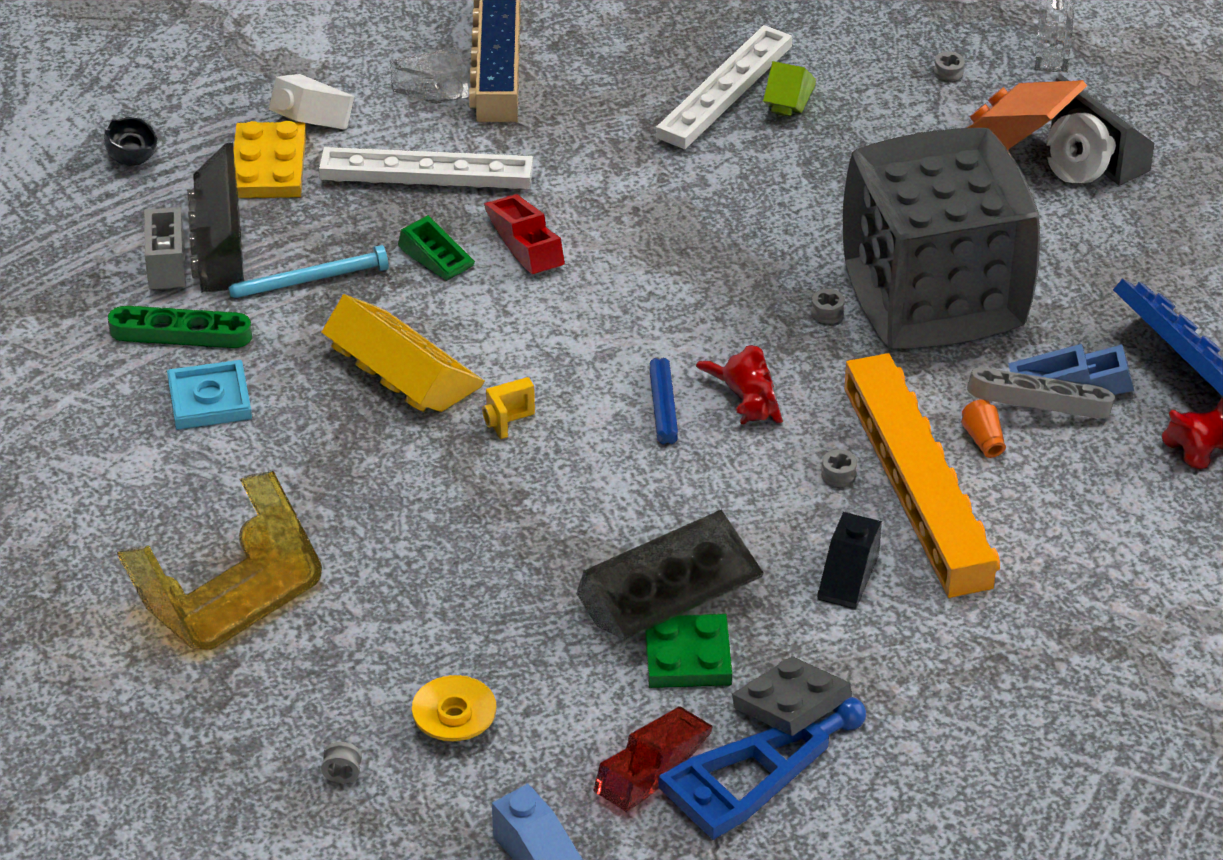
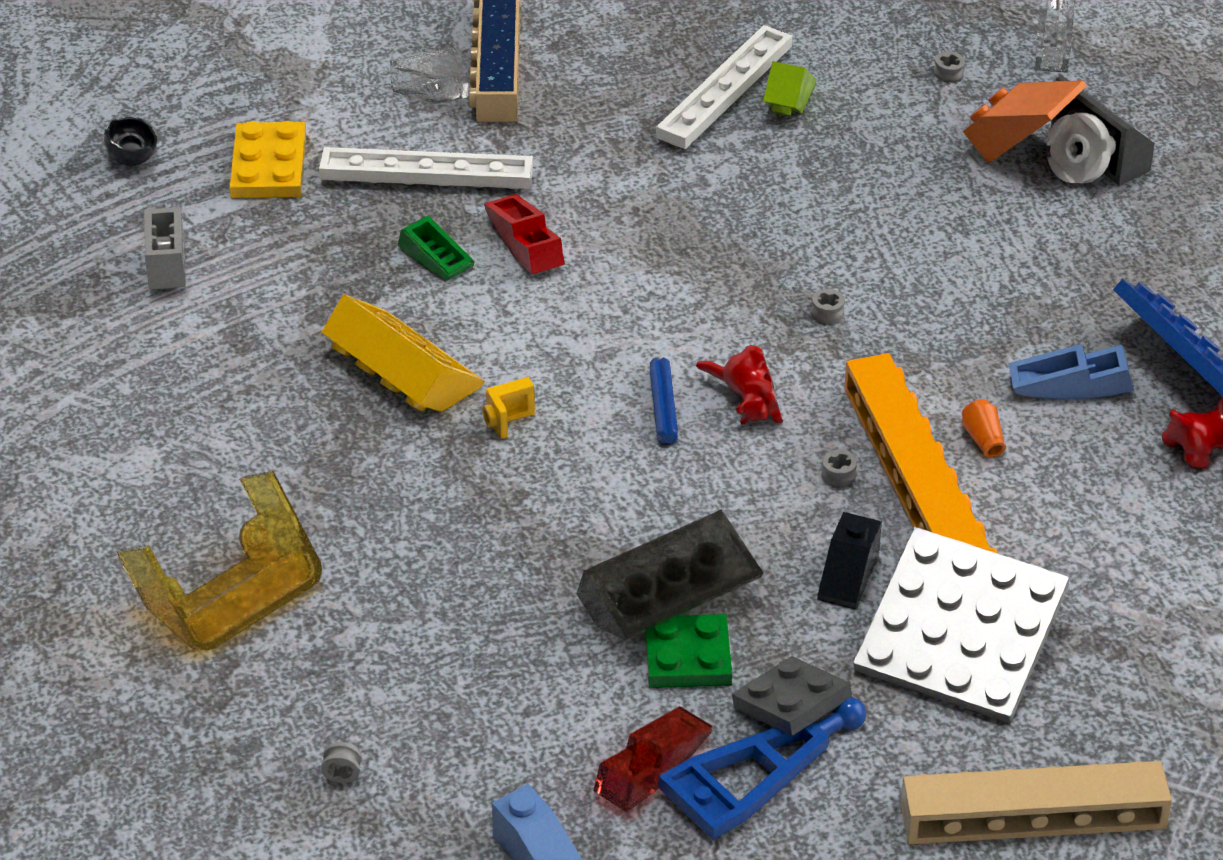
(209, 394): medium azure tile -> none
(216, 223): clear smoke slope -> none
(232, 332): green beam -> none
(311, 101): white slope -> none
(312, 273): medium azure bar -> none
(454, 708): yellow dish -> none
(940, 237): dark grey piece -> none
(962, 624): none -> plate
(1035, 802): none -> tan brick
(1040, 392): light grey beam -> none

